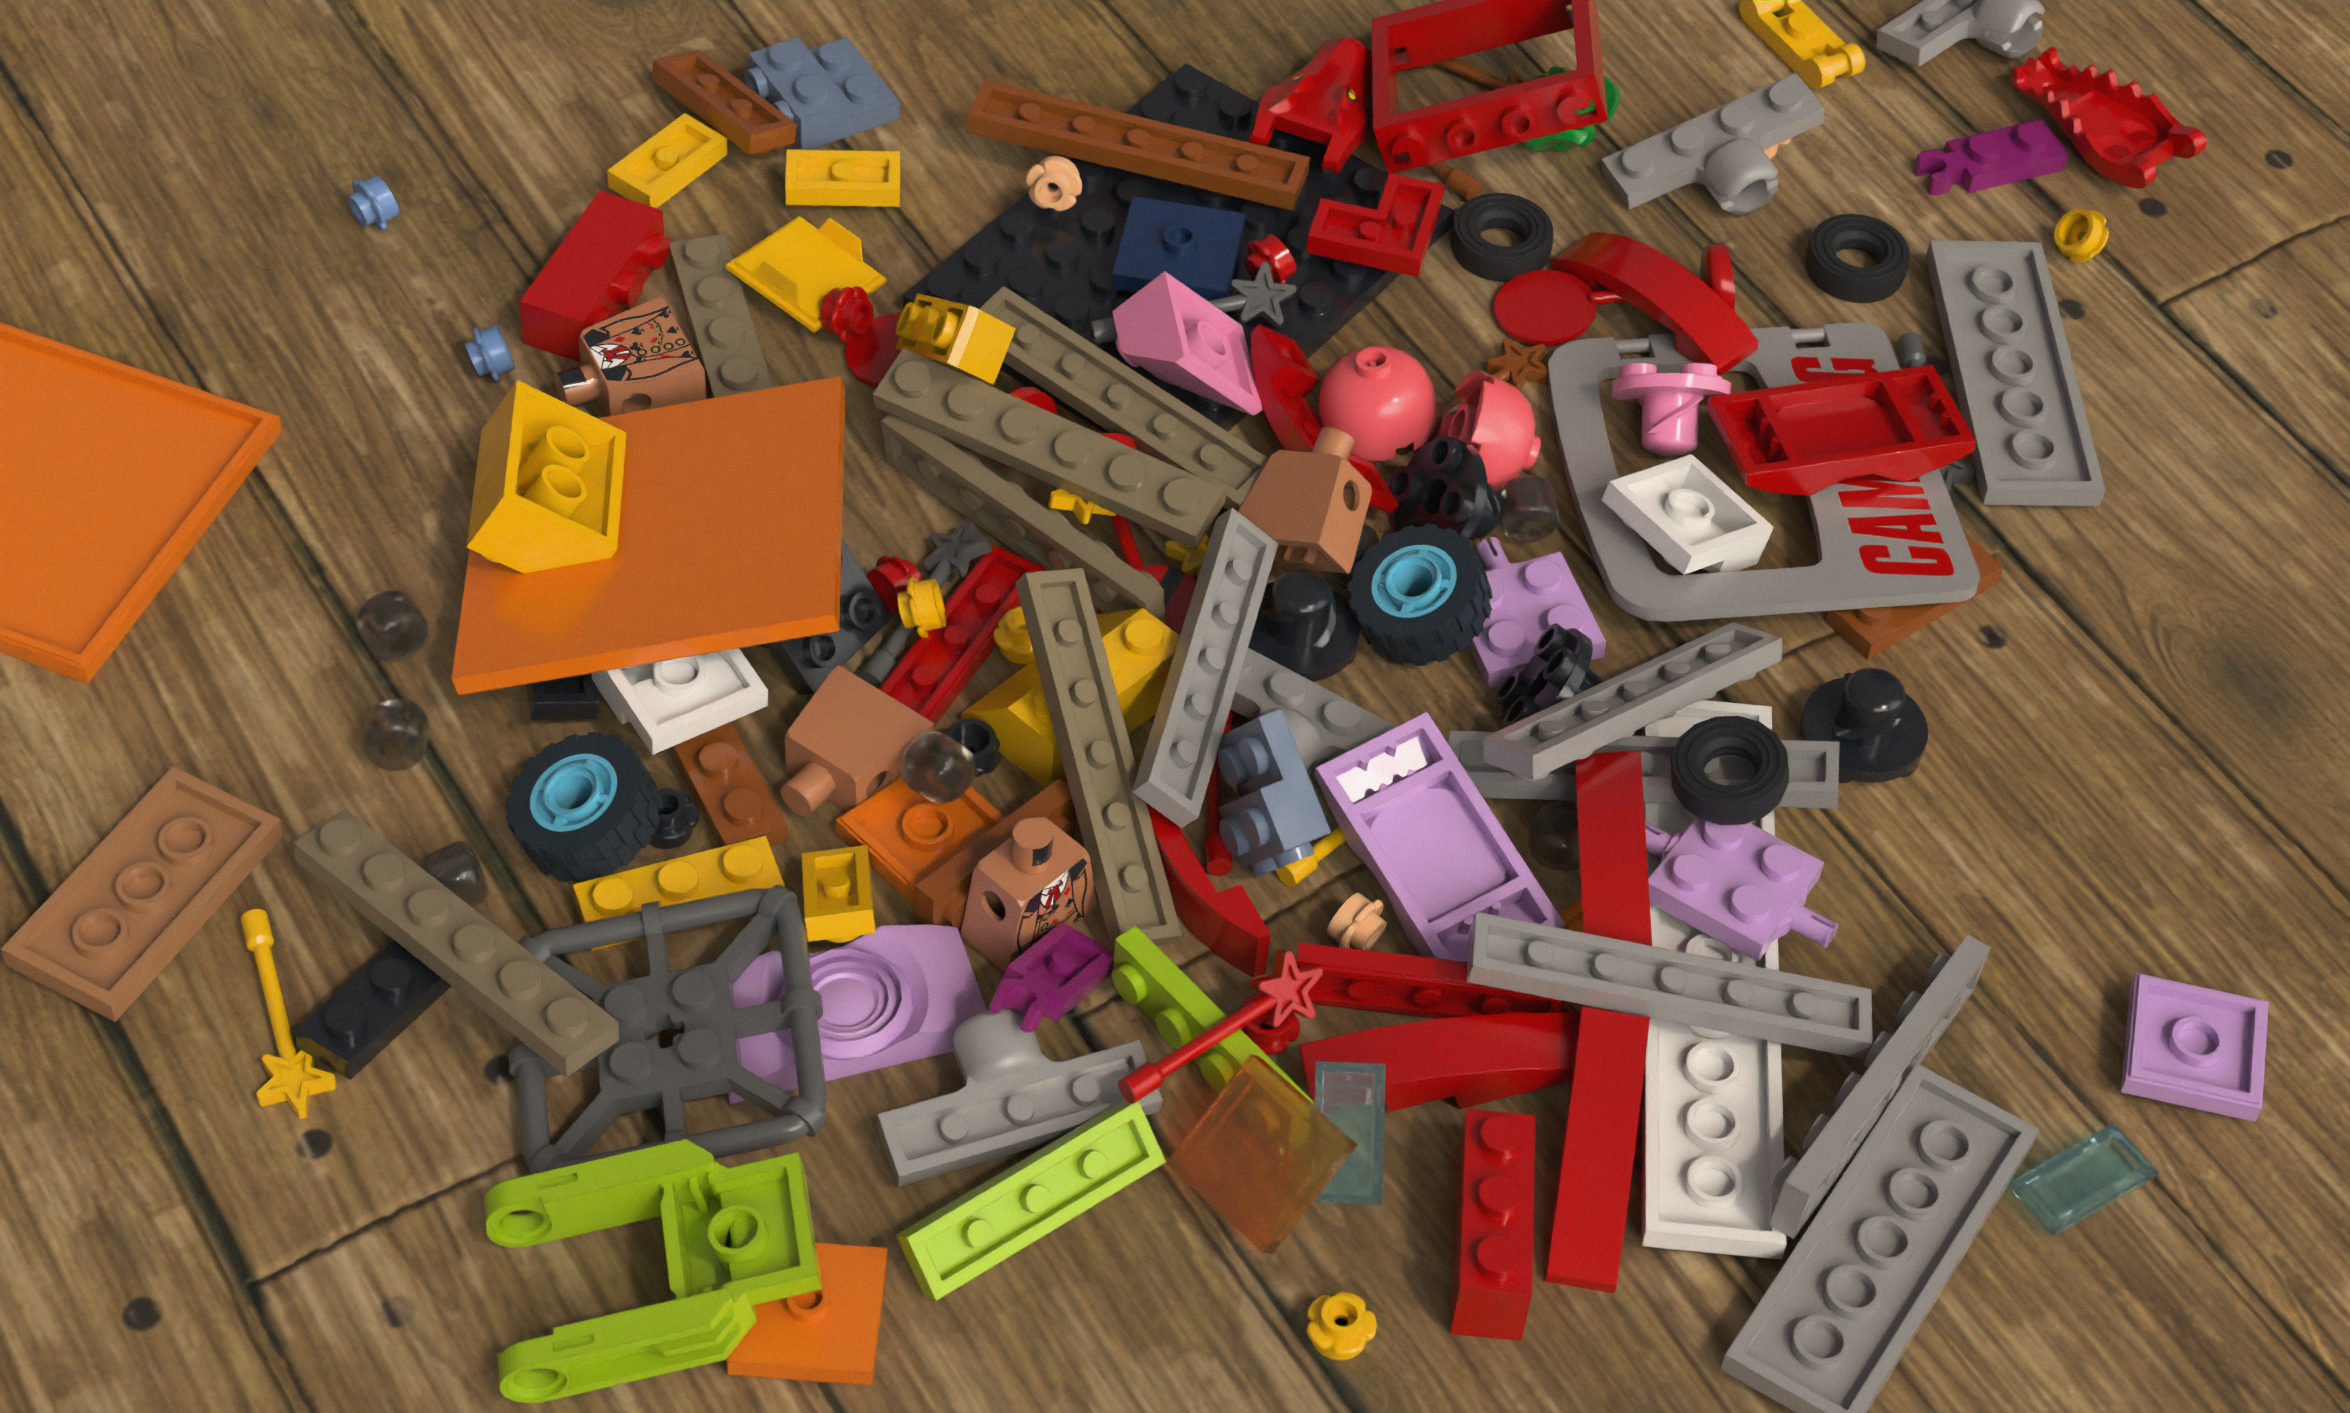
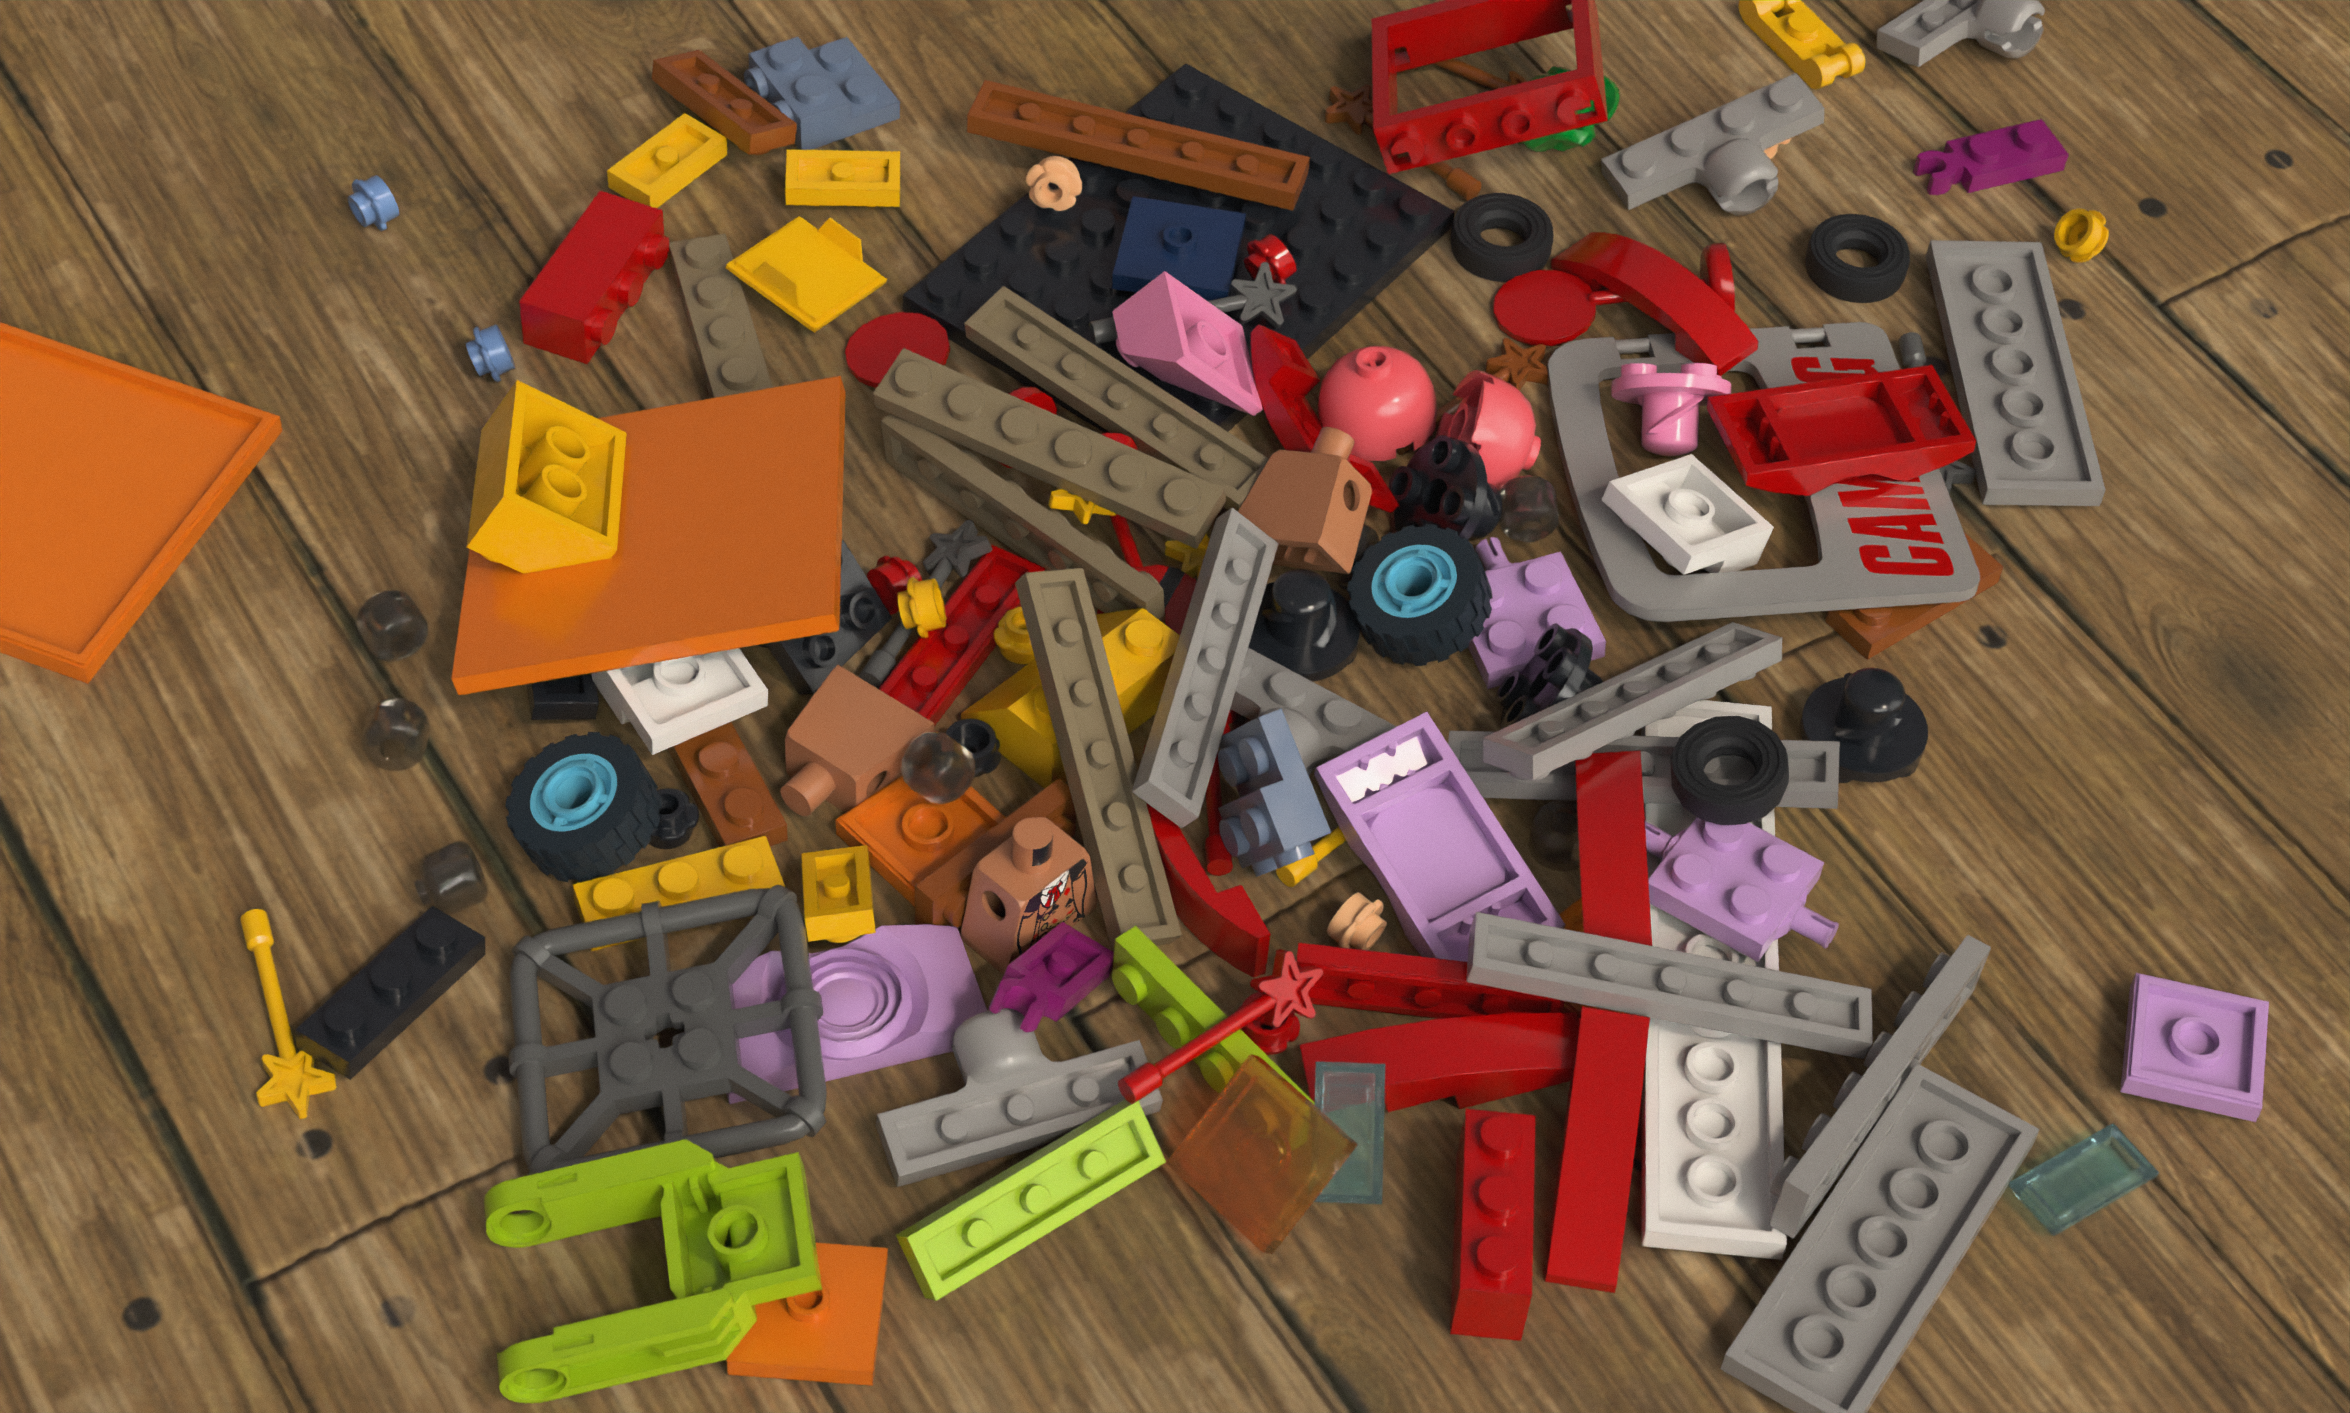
(142, 893): medium nougat plate -> none
(457, 942): dark tan plate -> none
(634, 363): nougat torso -> none
(846, 313): red plate -> none
(955, 336): yellow slope -> none
(1322, 102): red animal -> none
(1335, 1340): yellow plate -> none
(1384, 238): red plate -> none
(2108, 123): red animal -> none

